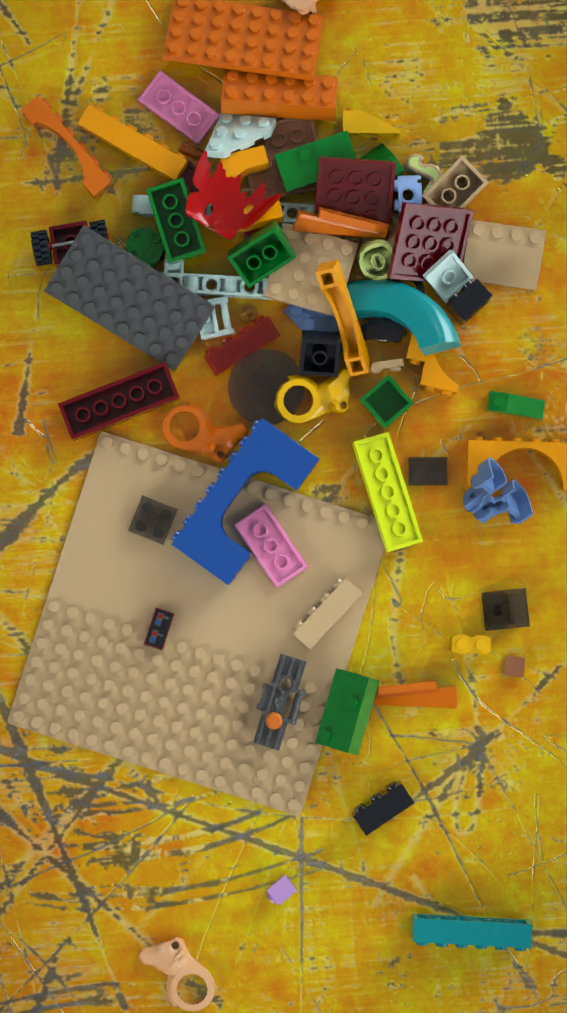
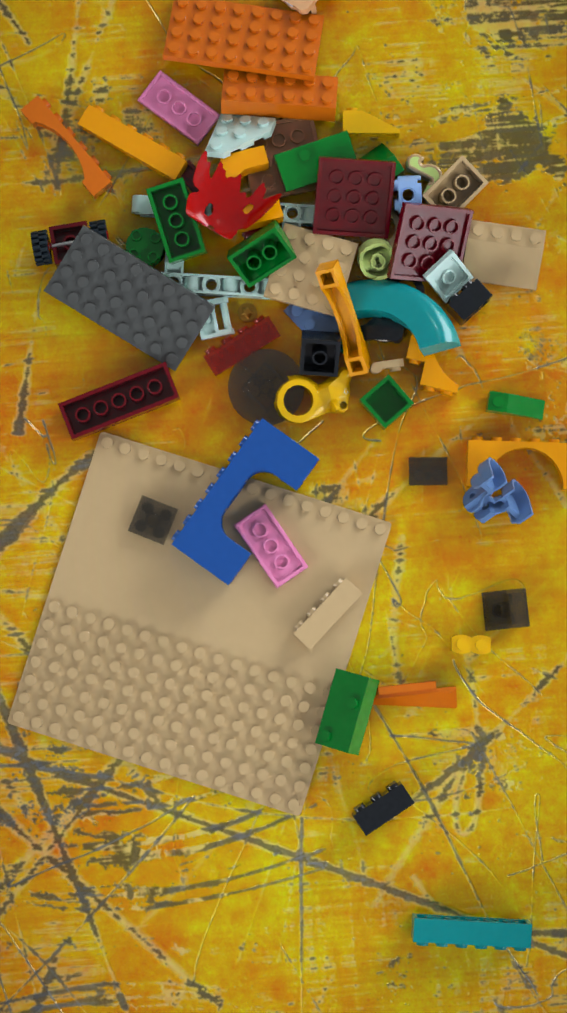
(159, 629): tile -> none
(176, 962): light nougat animal -> none
(190, 150): clear orange pin -> none
(211, 440): orange animal -> none
(273, 700): dark grey piece -> none
(281, 890): lavender brick -> none
(338, 223): orange wedge -> none
(387, 492): neon yellow plate -> none
(514, 666): nougat slope -> none

